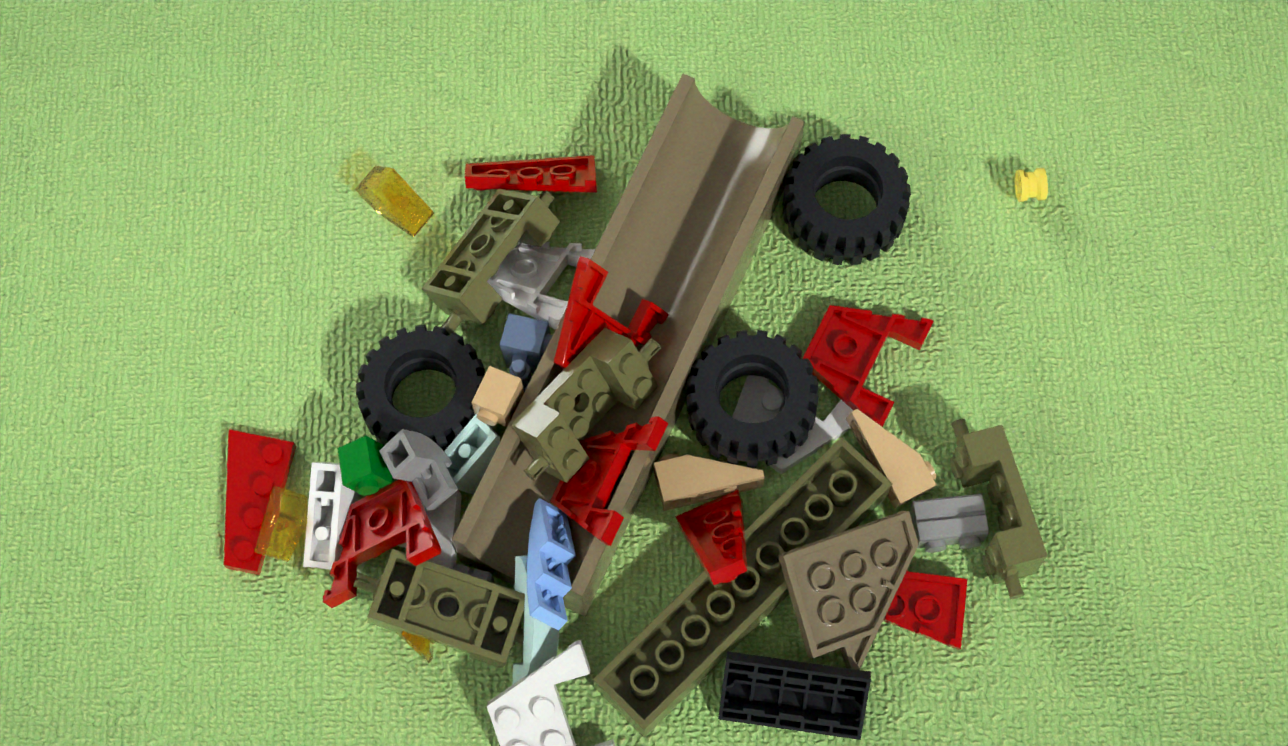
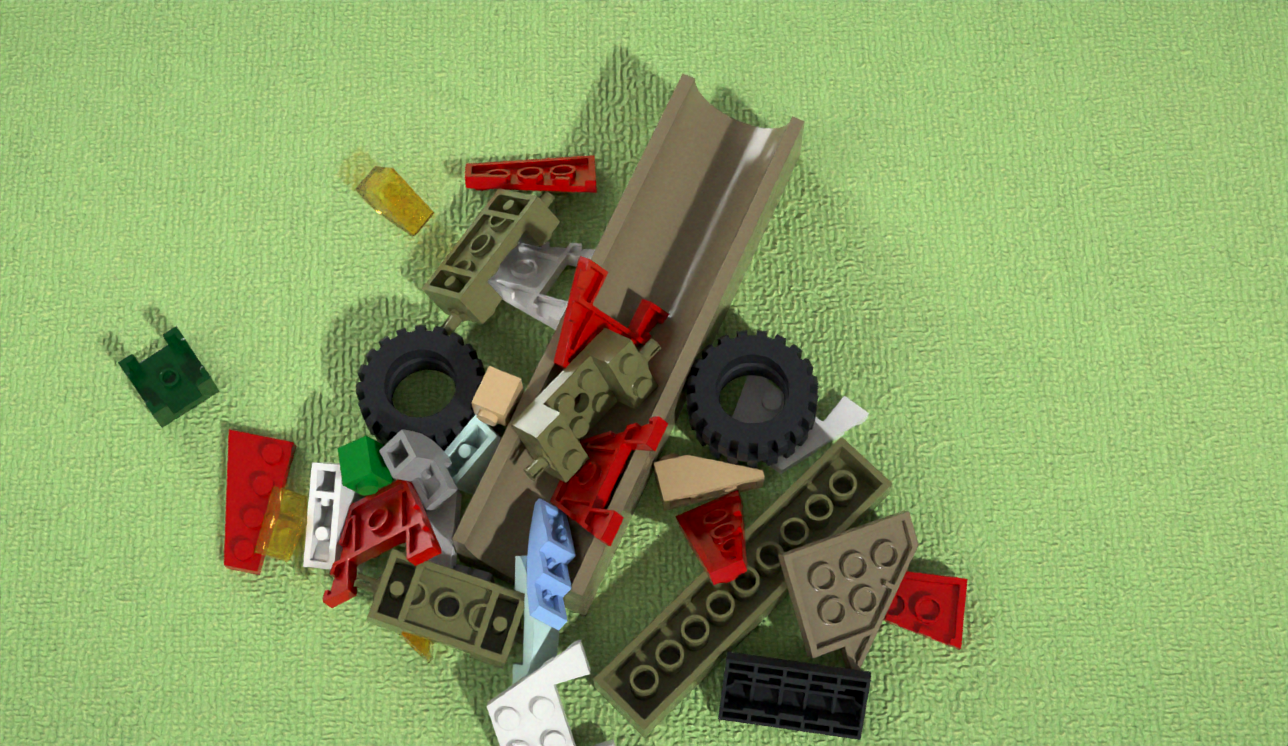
(170, 379): none -> dark green panel
(524, 345): sand blue brick -> none
(848, 347): red wing -> none
(851, 162): black tyre -> none
(894, 459): tan slope -> none
(949, 522): light grey brick -> none
(1019, 546): olive brick -> none
(1031, 184): light yellow wheel -> none

